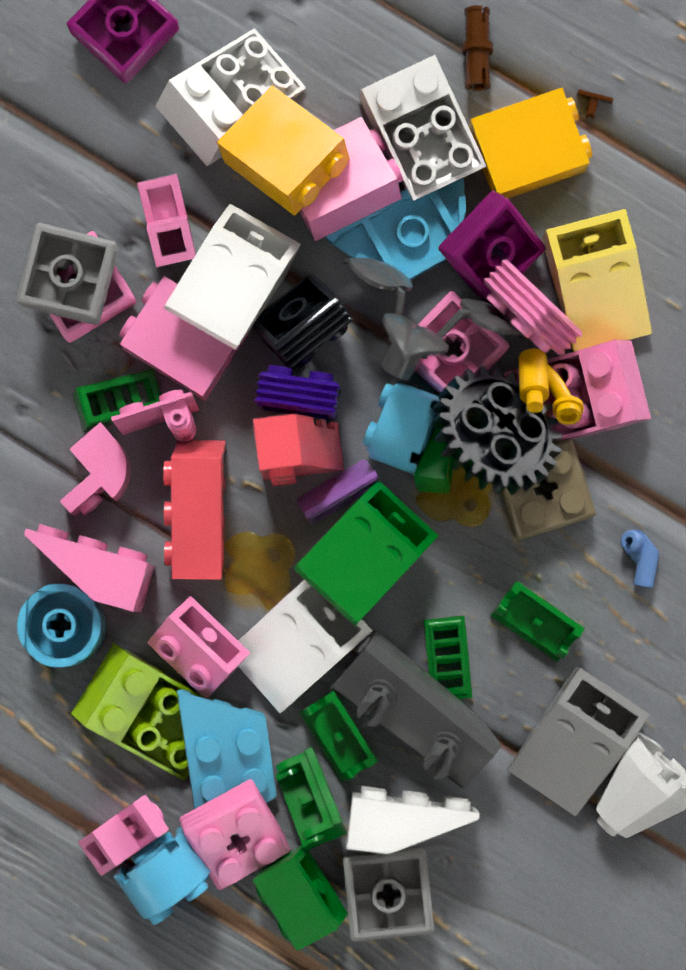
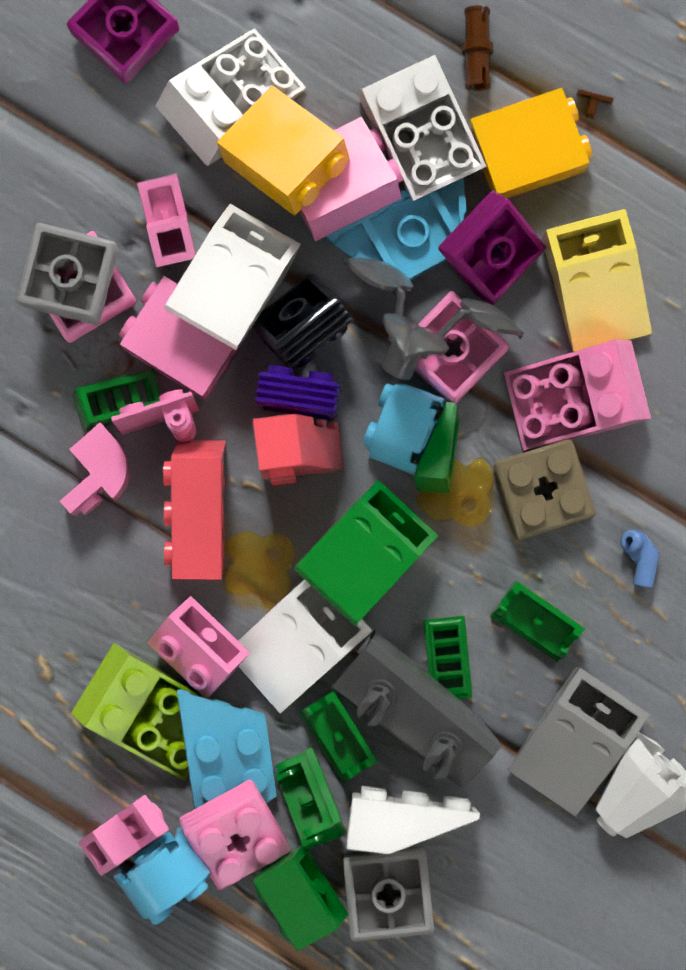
(46, 644): medium azure brick -> none
(104, 576): bright pink slope -> none
(337, 491): medium lavender slope -> none
(494, 431): black gear -> none
(530, 309): bright pink brick -> none
(535, 382): yellow plant -> none

